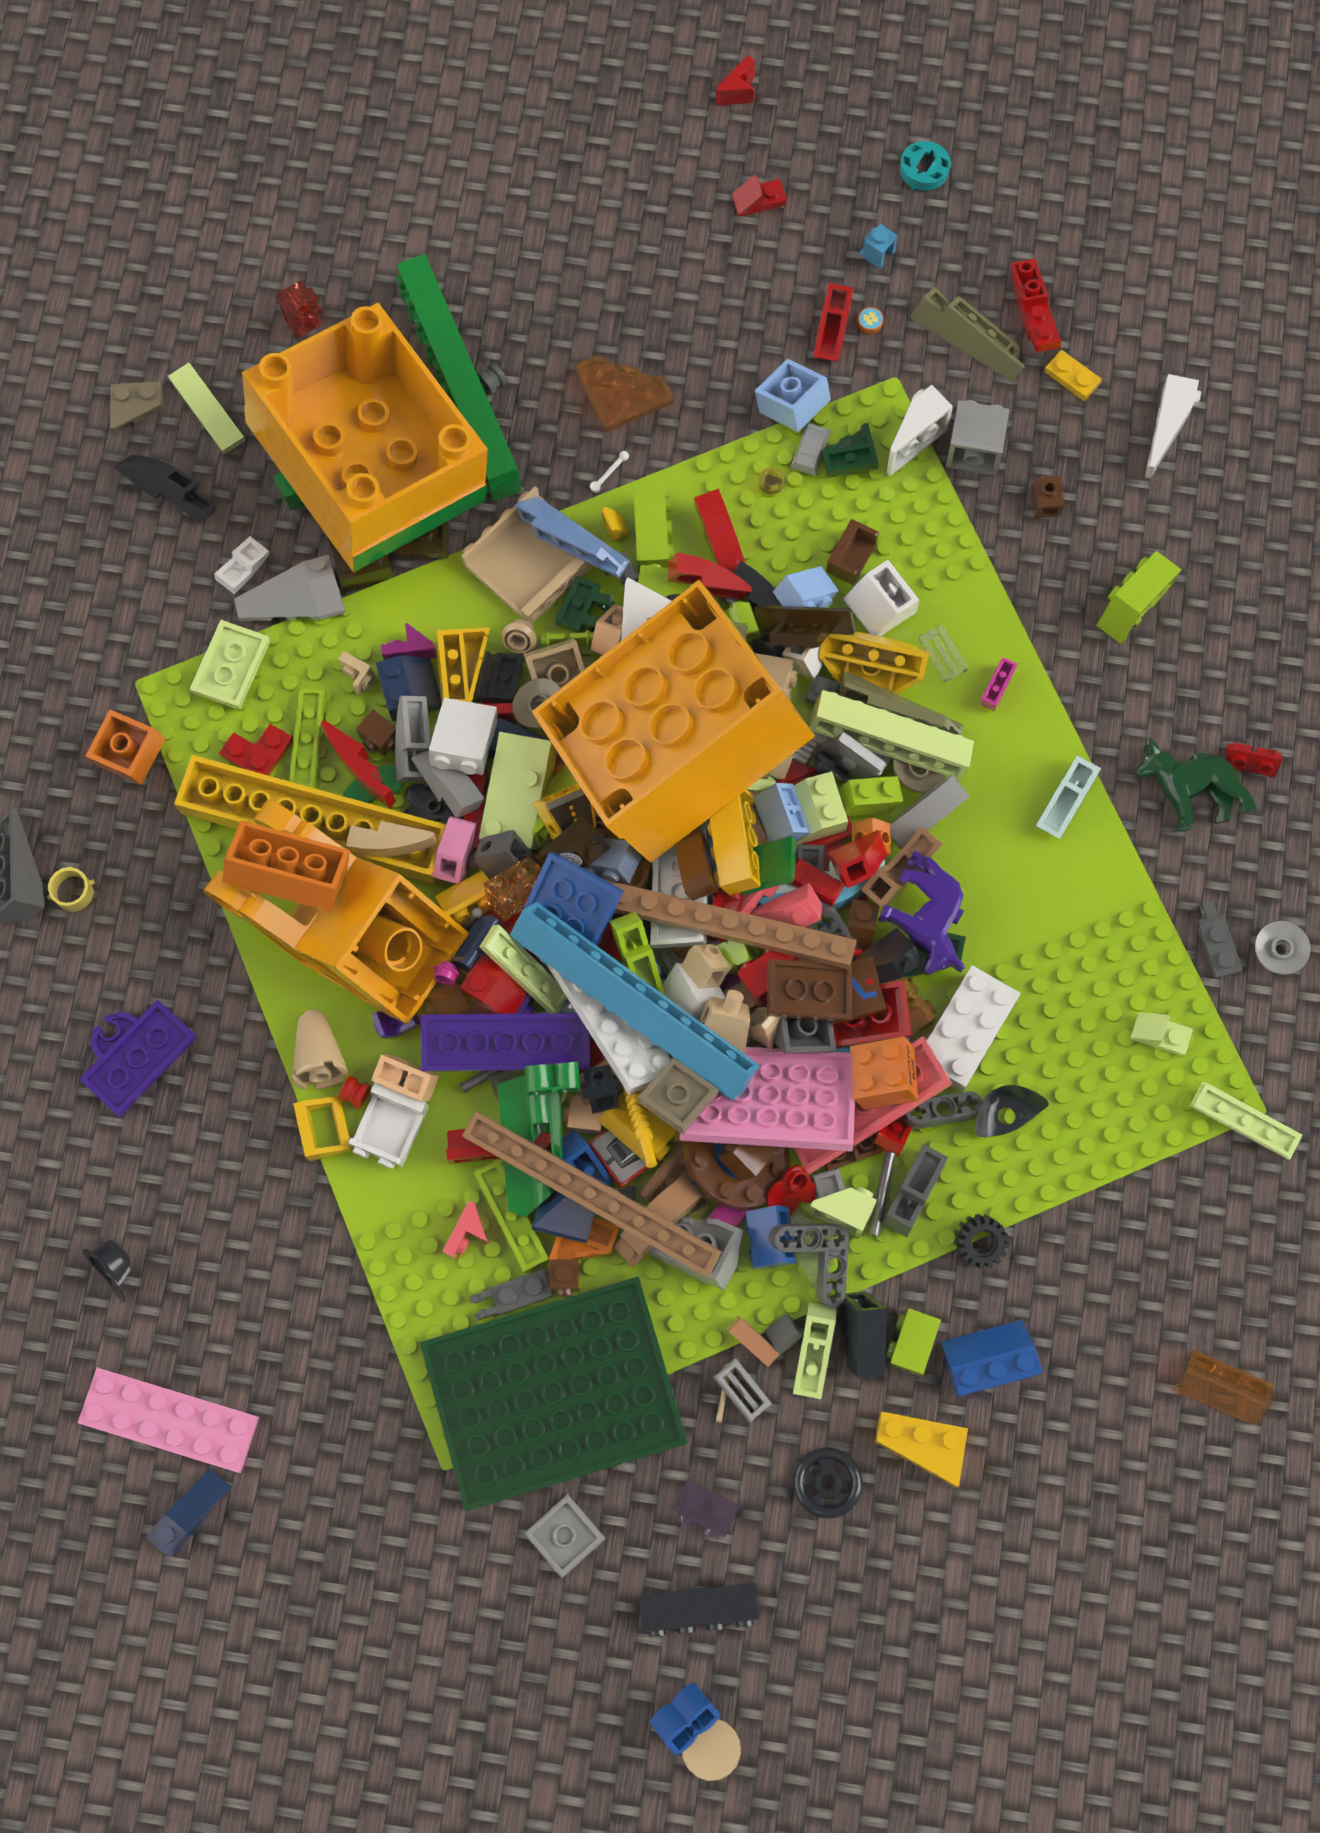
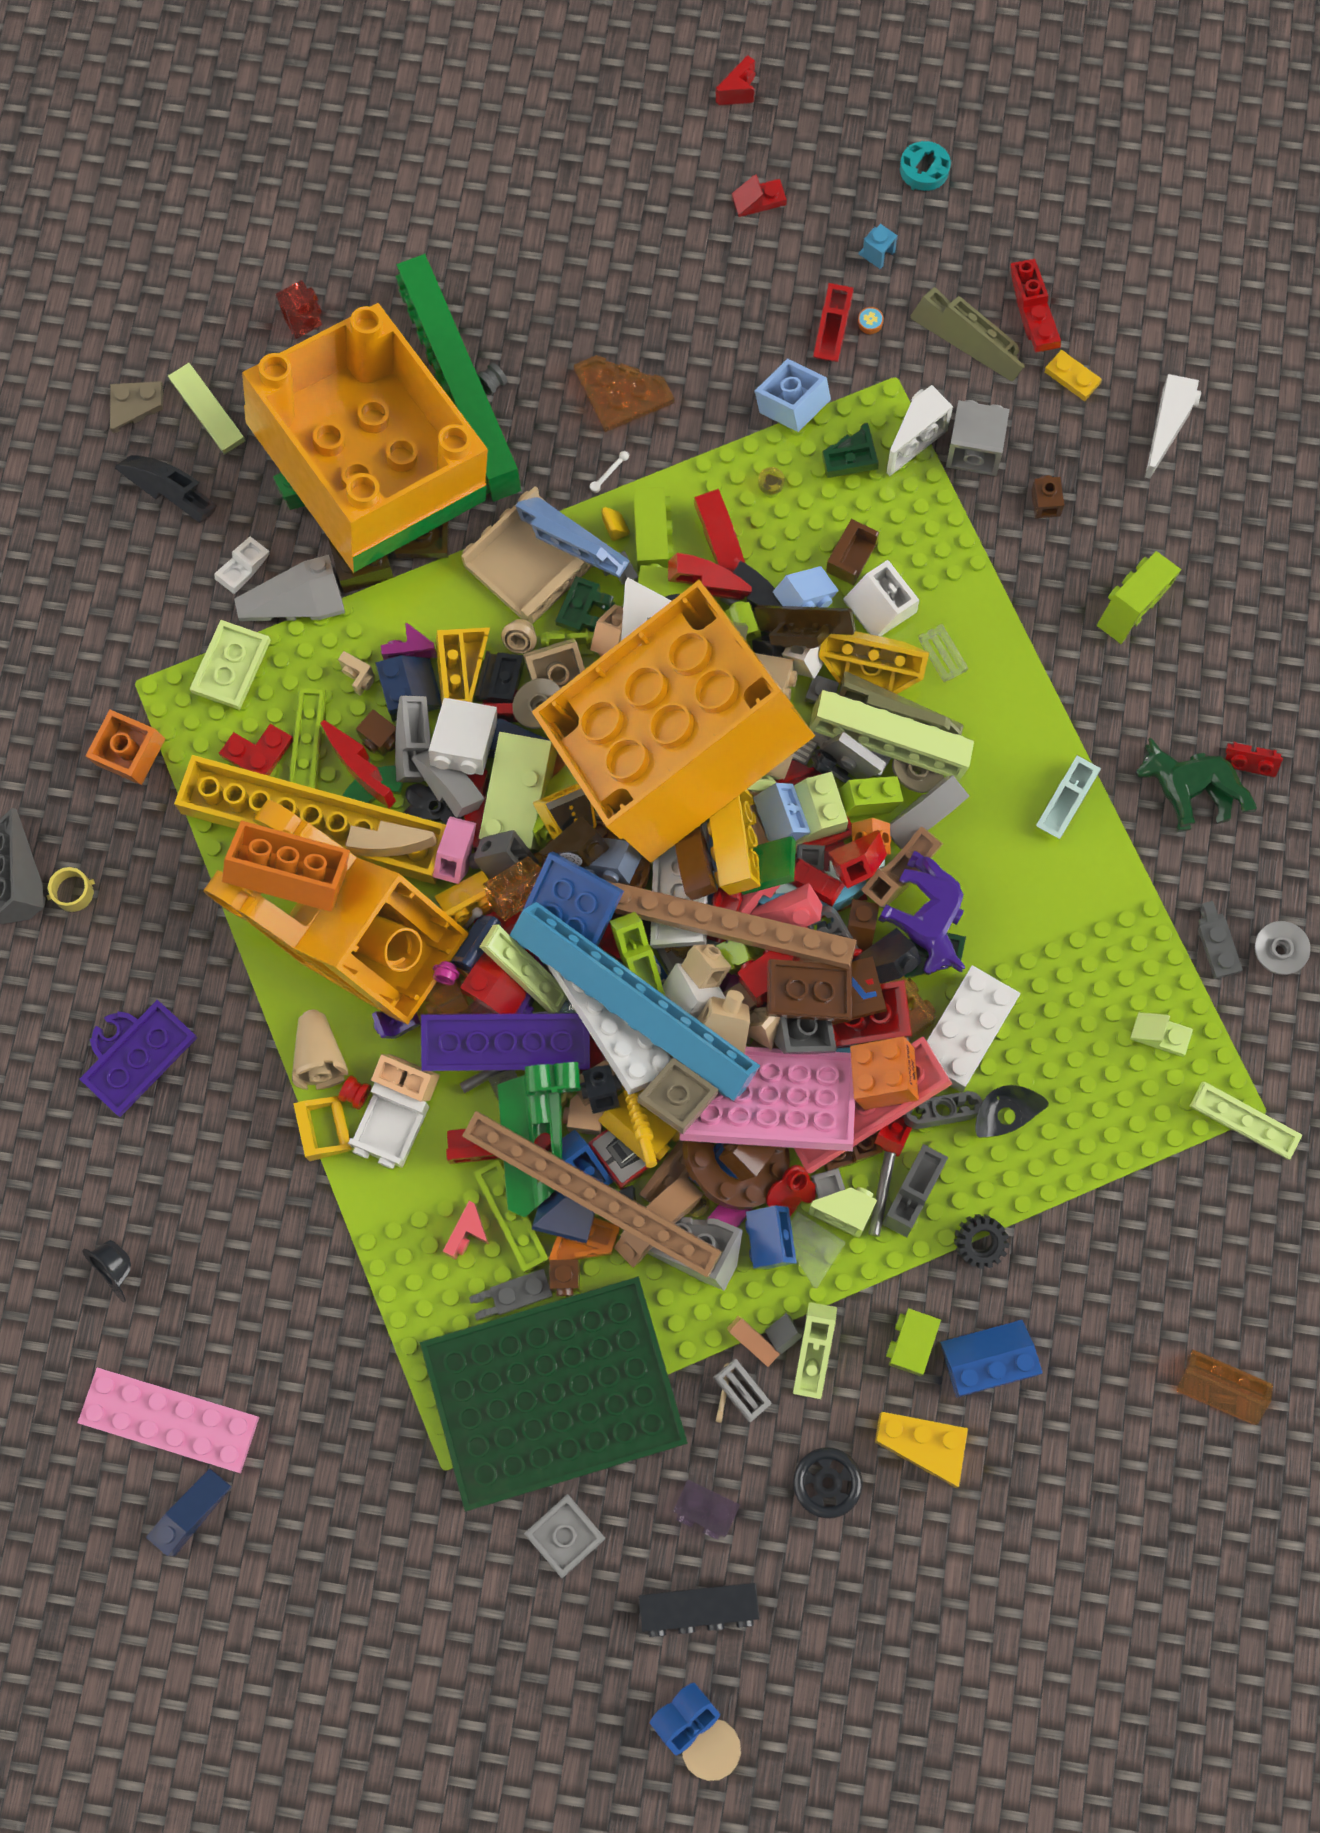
(810, 449): light grey tile -> none
(827, 1250): dark grey beam -> none
(864, 1334): black slope -> none
(998, 684): dark pink piece -> none

